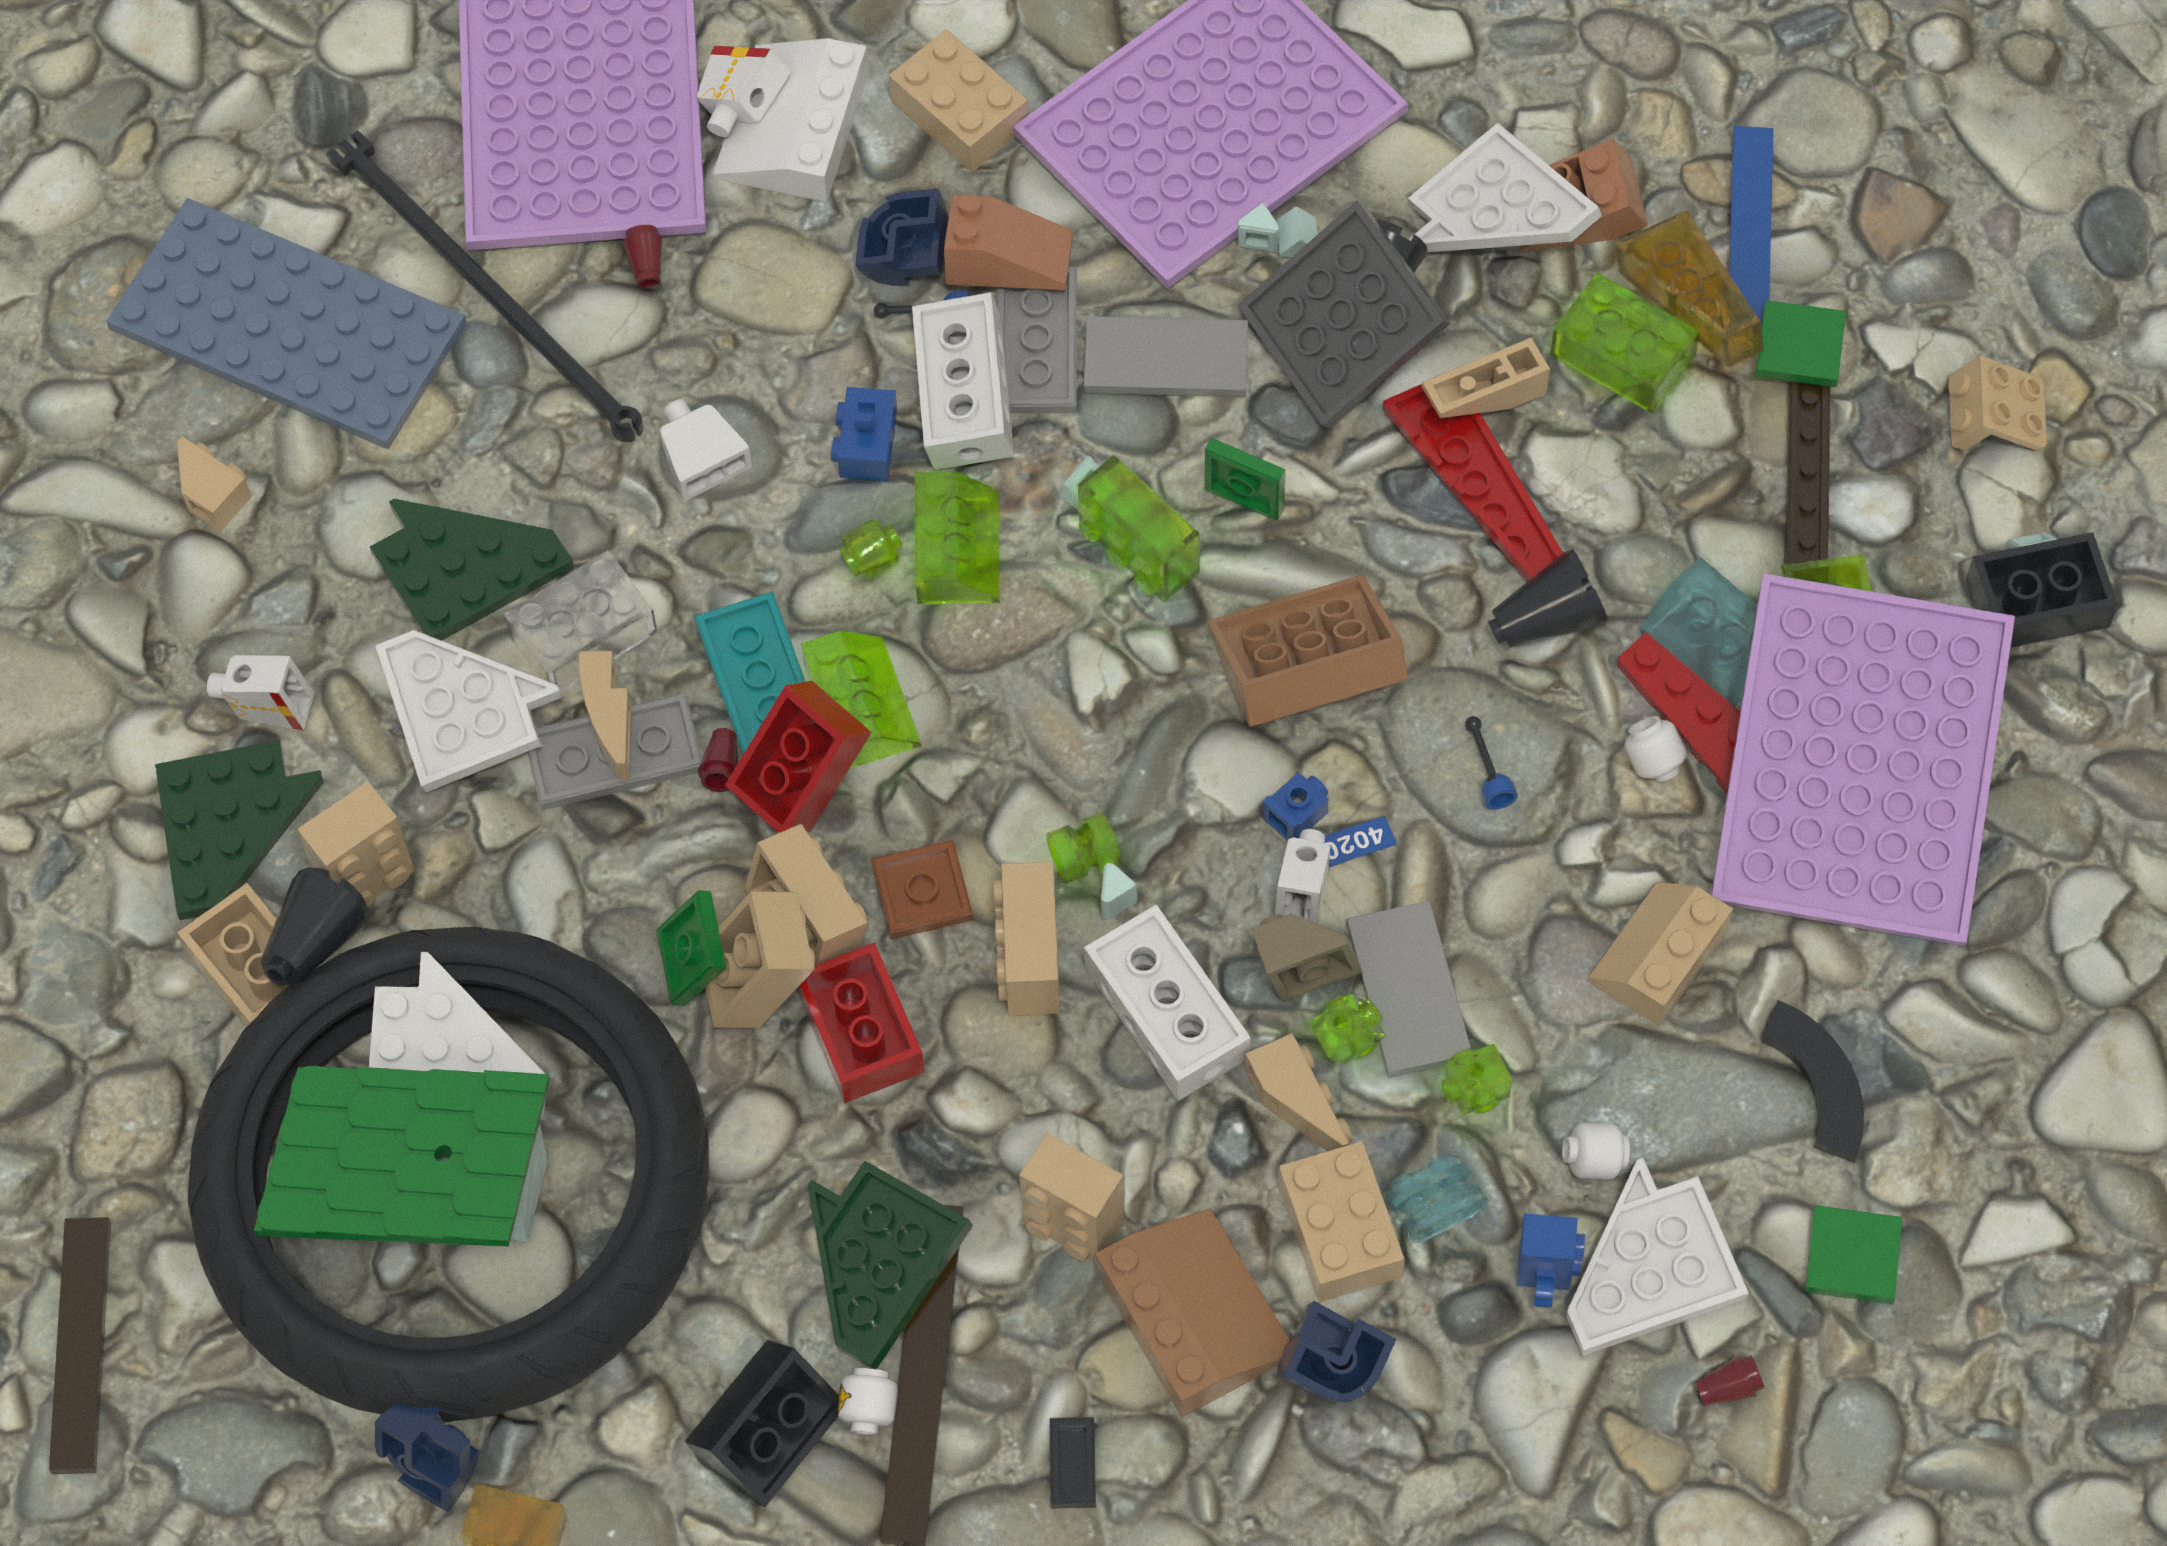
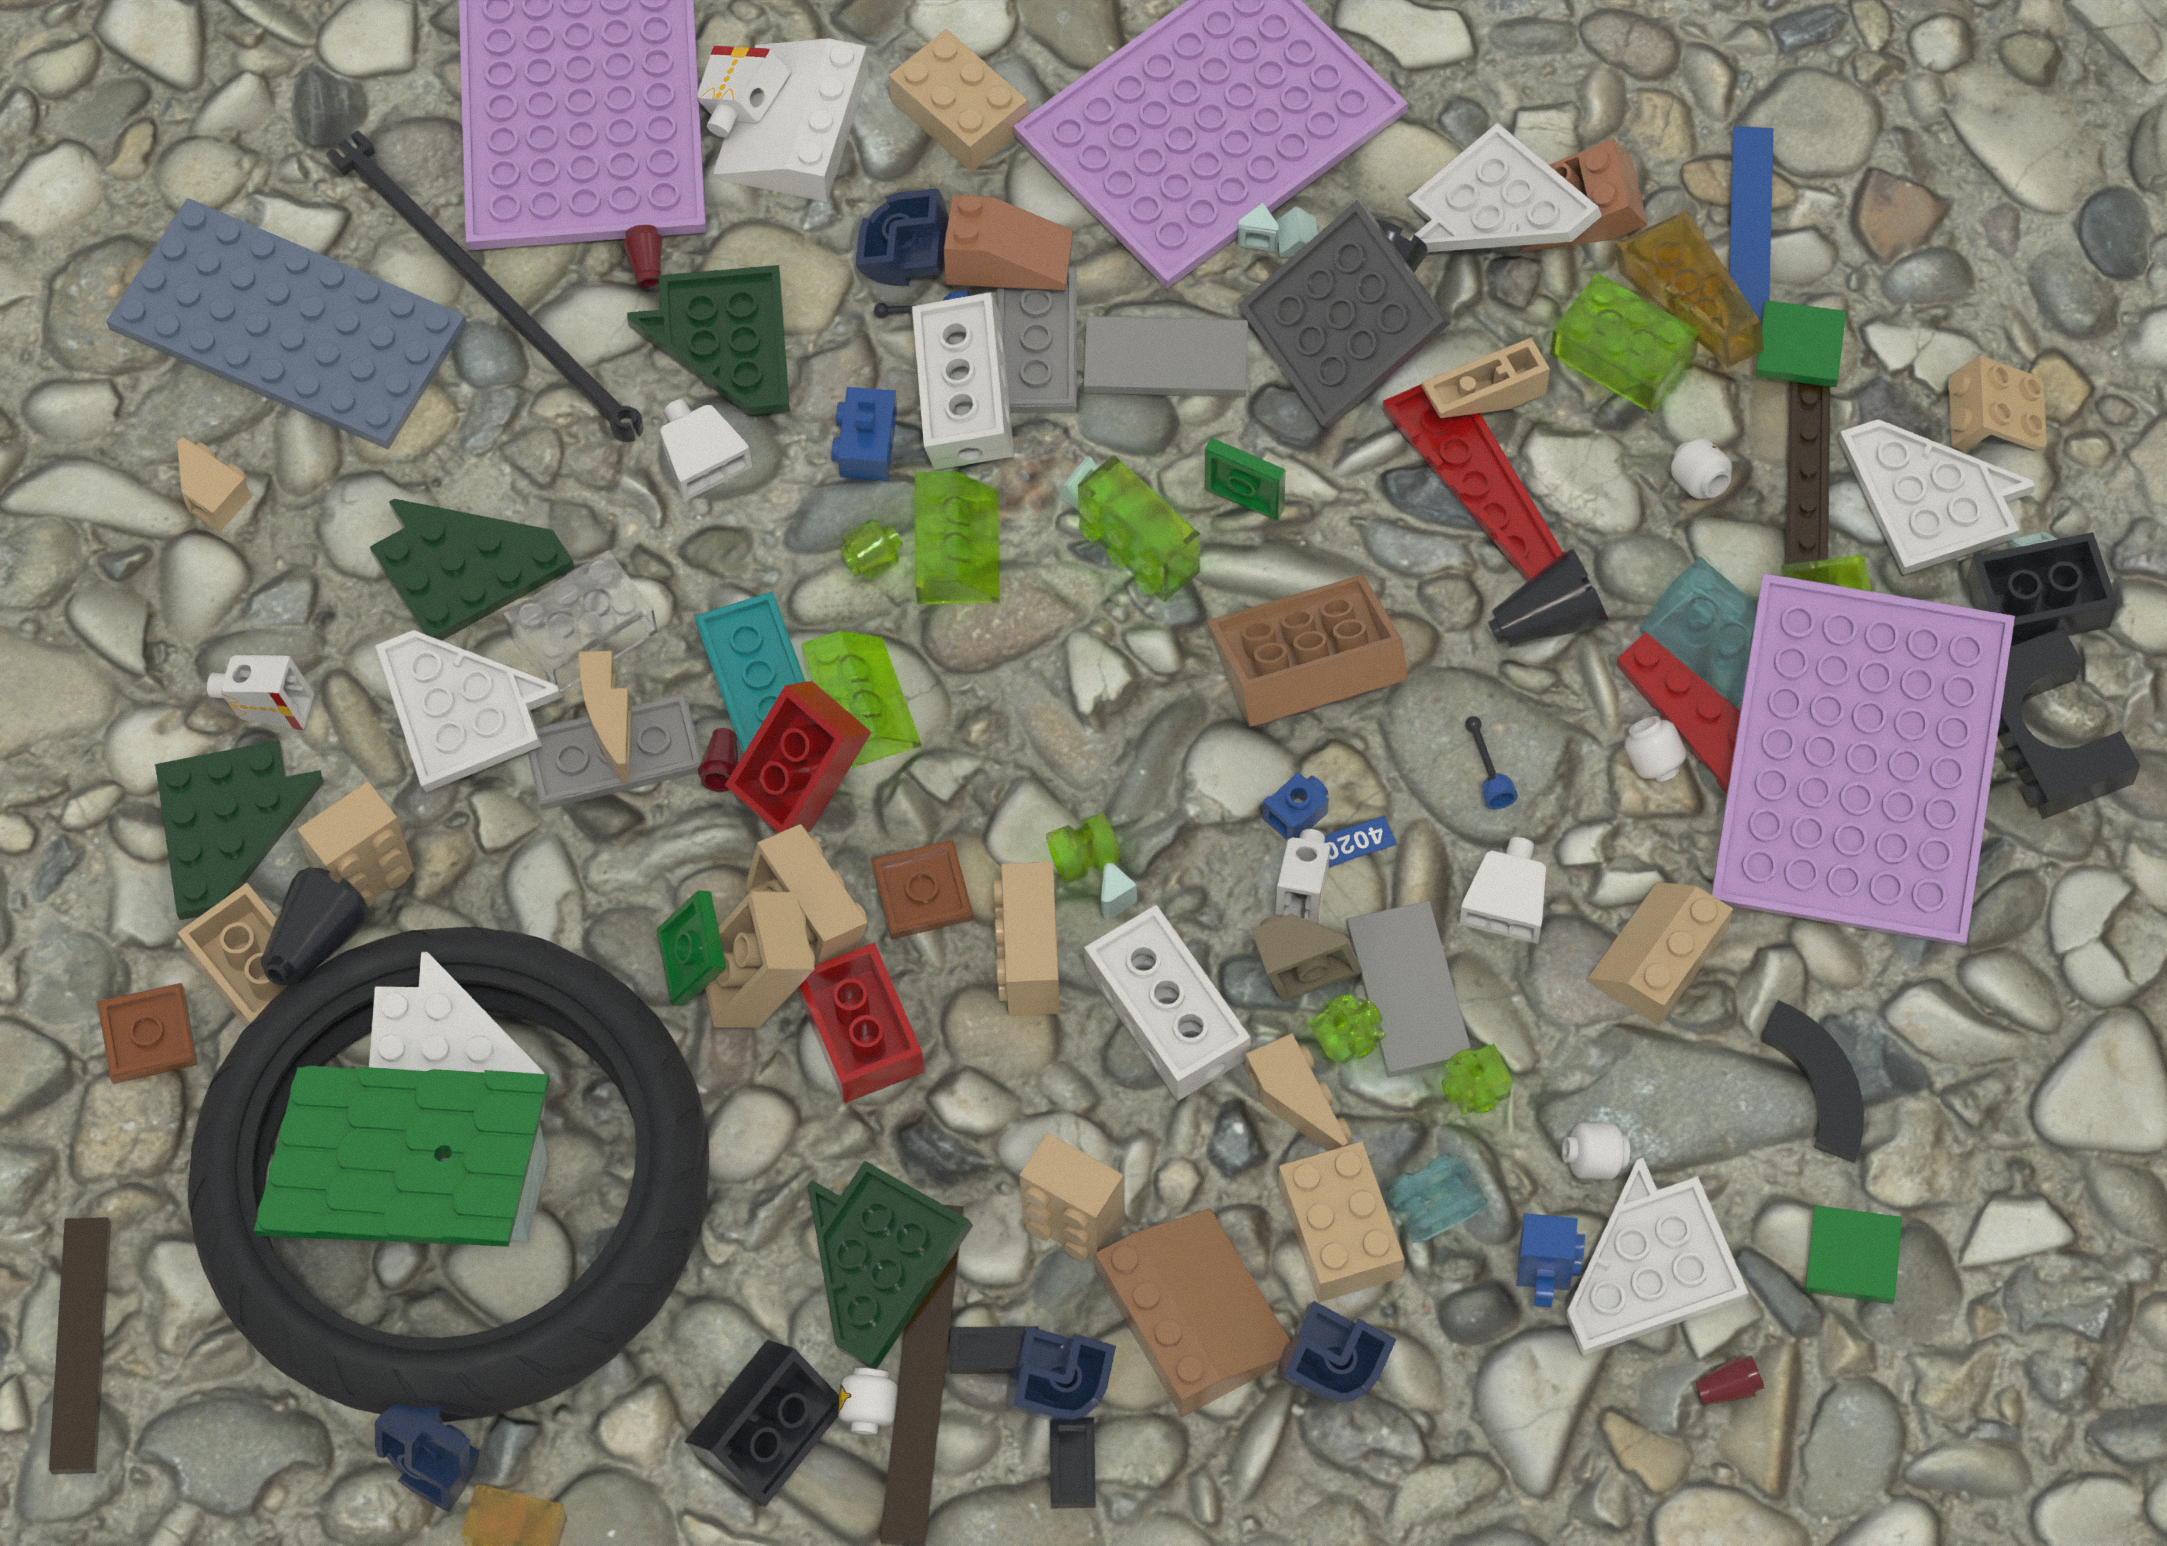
(147, 1033): none -> dark orange tile
(725, 333): none -> dark green wing
(984, 1349): none -> black tile
(1059, 1375): none -> dark blue brick
(1507, 893): none -> white torso
(1701, 468): none -> white head
(1930, 496): none -> white wing
(2051, 775): none -> black arch

